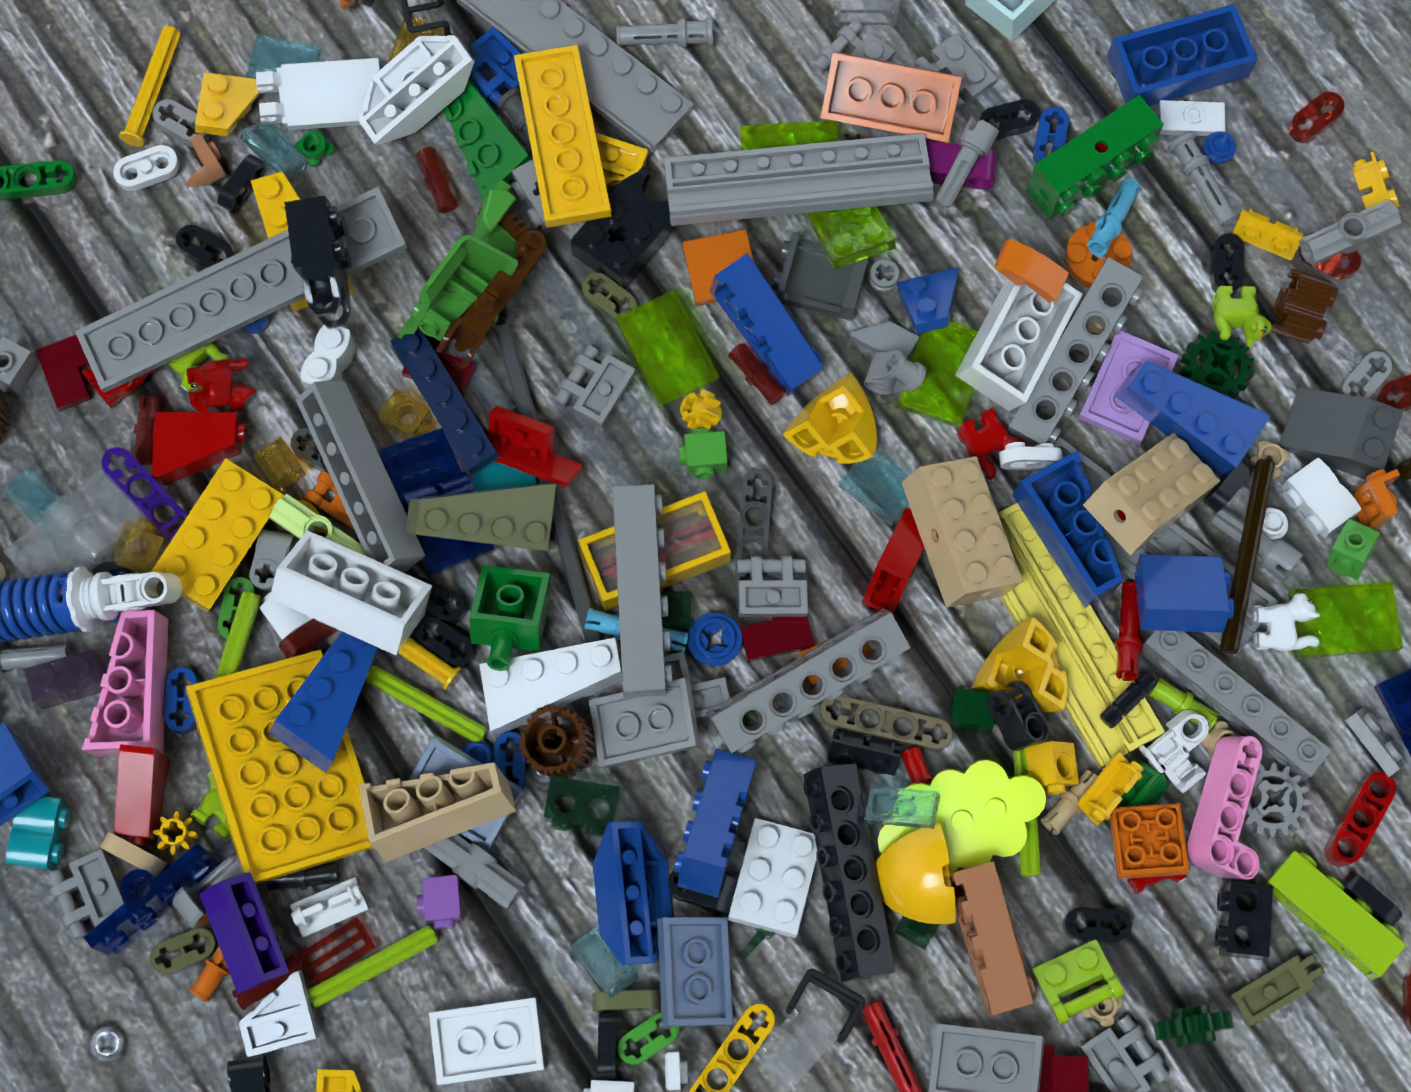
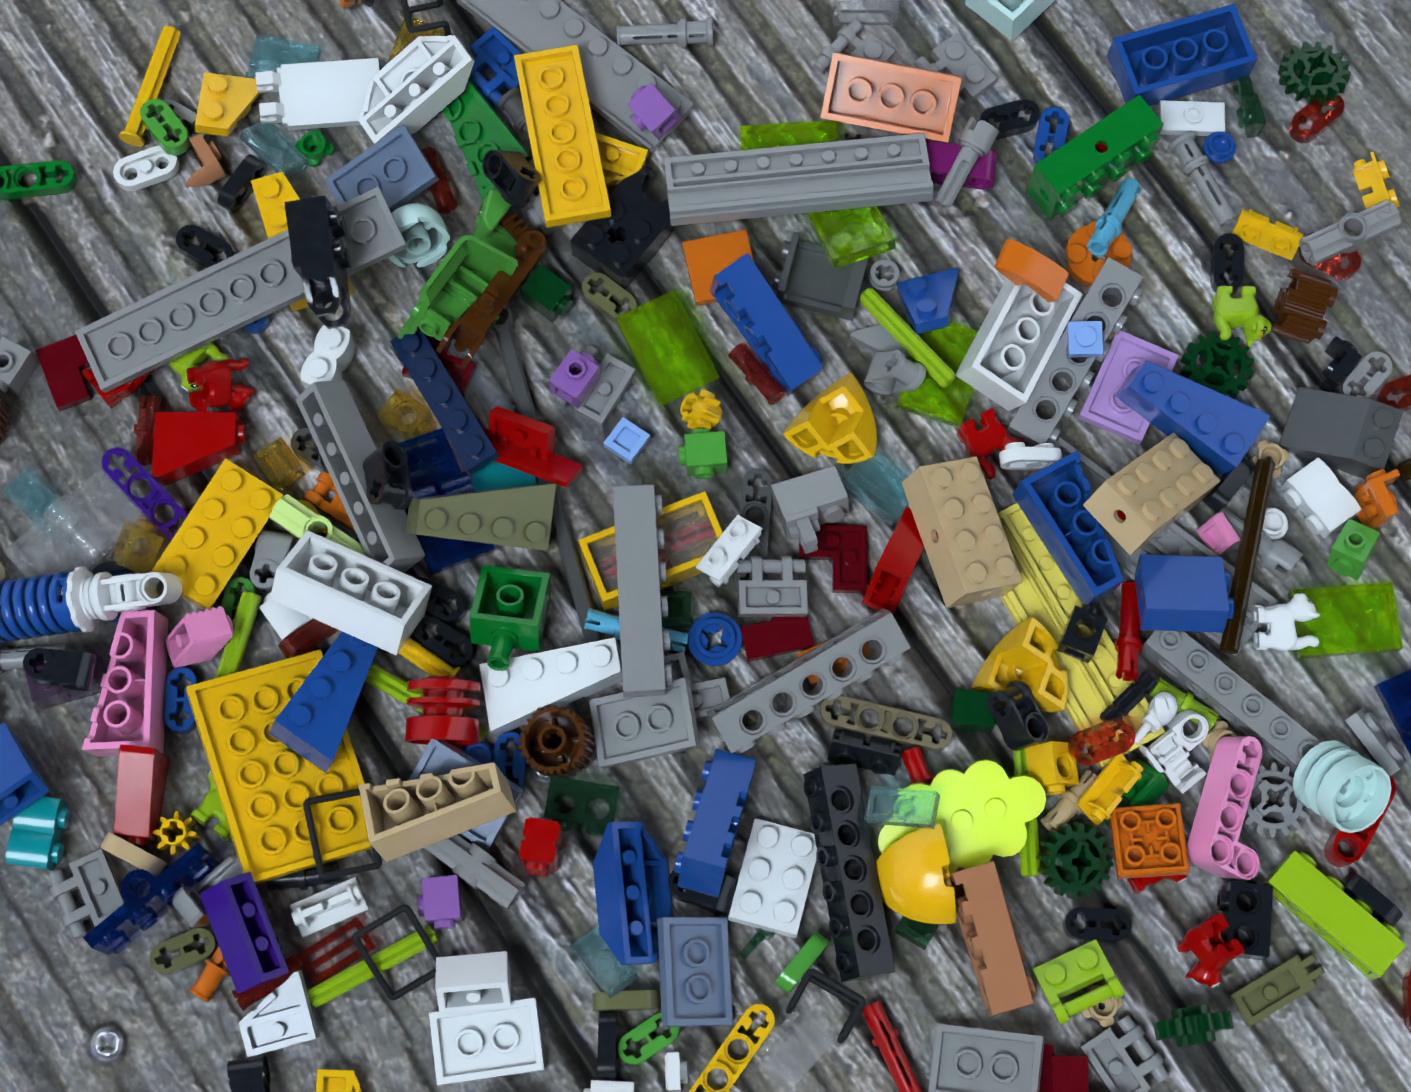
(66, 668): none -> black piece
(160, 130): none -> bright green beam
(199, 636): none -> bright pink brick
(314, 841): none -> black piece
(364, 953): none -> black piece
(387, 475): none -> black piece
(392, 165): none -> sand blue plate
(423, 233): none -> light aqua cylinder
(443, 711): none -> red wheel
(473, 982): none -> white brick
(511, 176): none -> black piece
(541, 846): none -> red brick
(547, 293): none -> dark green brick
(575, 378): none -> medium lavender brick
(626, 440): none -> light blue plate
(652, 111): none -> medium lavender brick
(731, 545): none -> white hinge
(802, 962): none -> bright green beam
(809, 502): none -> light grey hinge
(848, 551): none -> dark red tile
(907, 337): none -> lime axle
(1075, 873): none -> dark green gear
(1078, 647): none -> black brick
(1084, 339): none -> light blue plate
(1101, 741): none -> clear red beam
(1161, 711): none -> white piece
(1211, 950): none -> red animal
(1218, 534): none -> bright pink tile
(1250, 112): none -> clear green plate
(1314, 73): none -> dark green gear
(1342, 786): none -> light aqua wheel
(1345, 360): none -> black bracket

